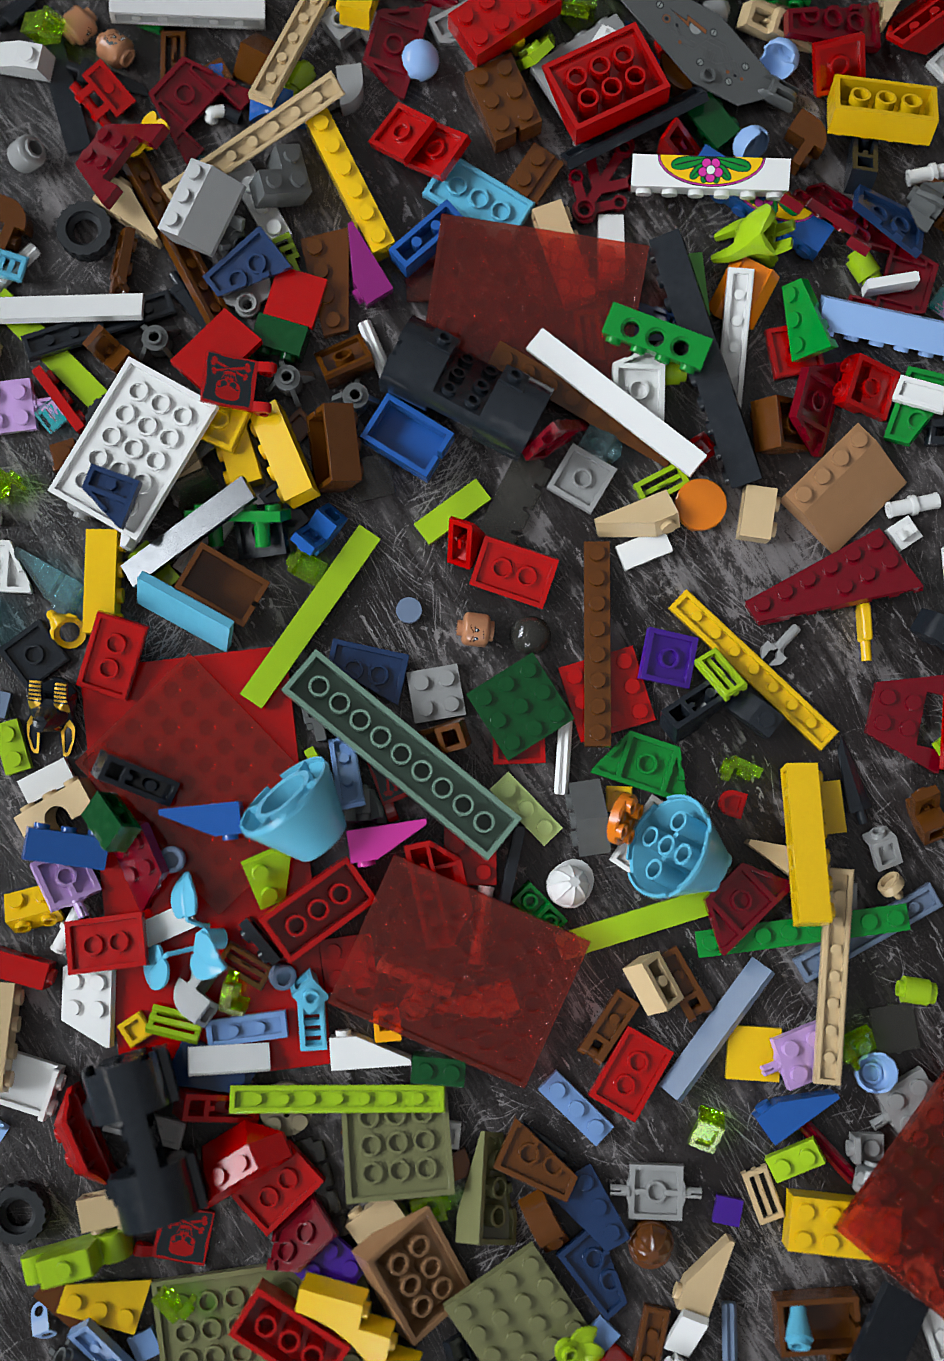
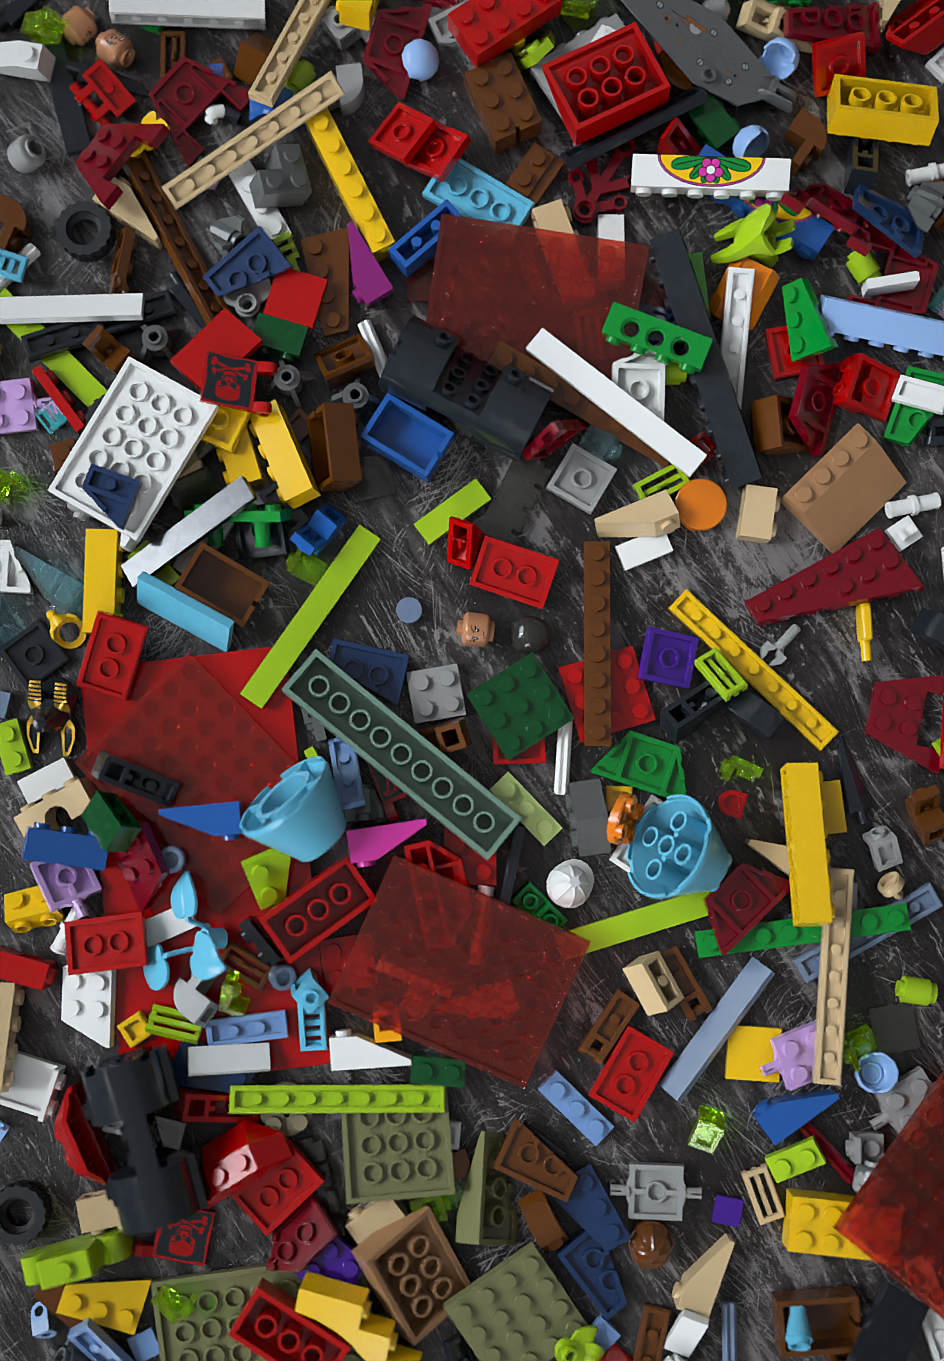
(201, 207): light grey slope -> none

